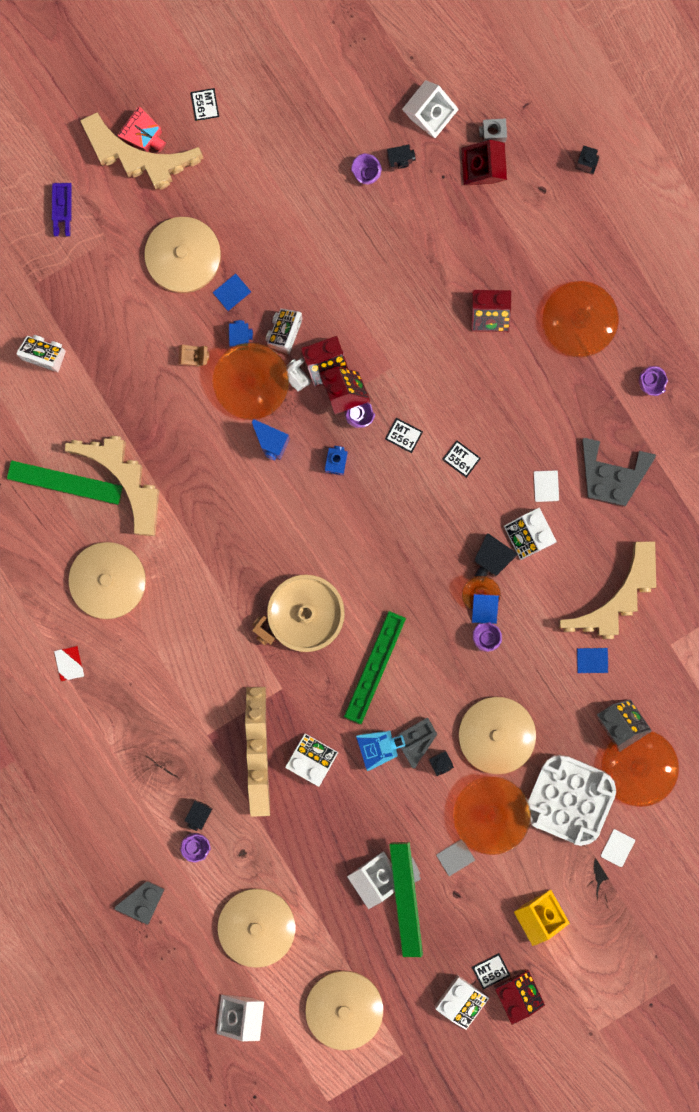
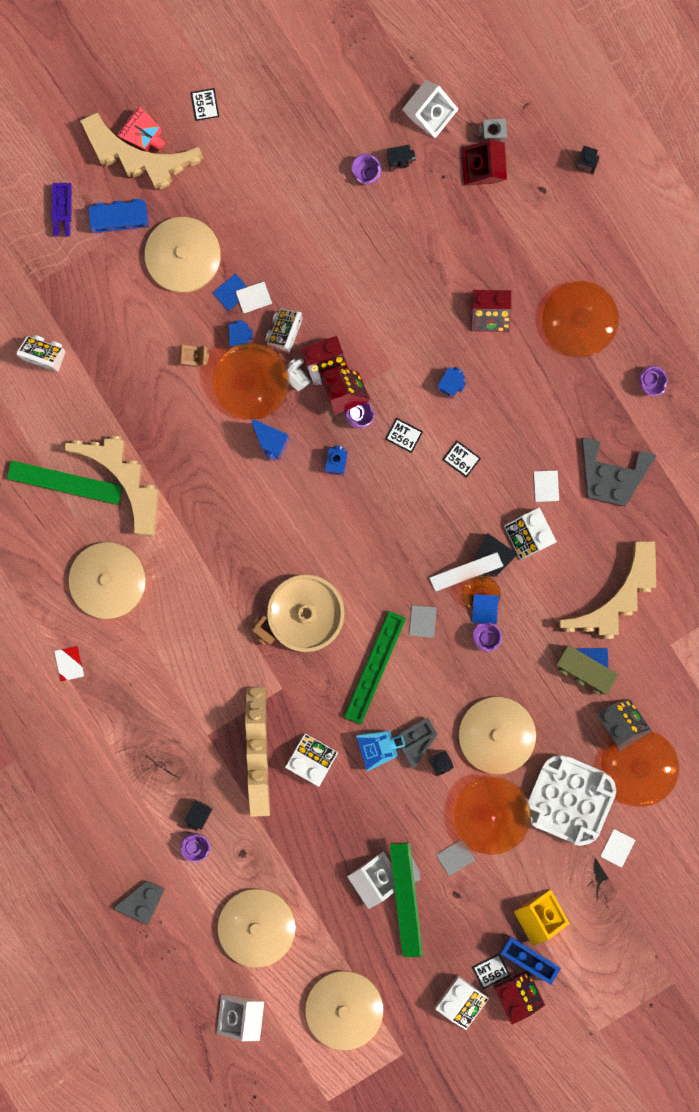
(118, 216): none -> blue brick
(253, 297): none -> white sticker
(423, 621): none -> light grey sticker
(452, 382): none -> blue brick
(466, 571): none -> white sticker
(530, 959): none -> blue brick
(586, 670): none -> olive brick

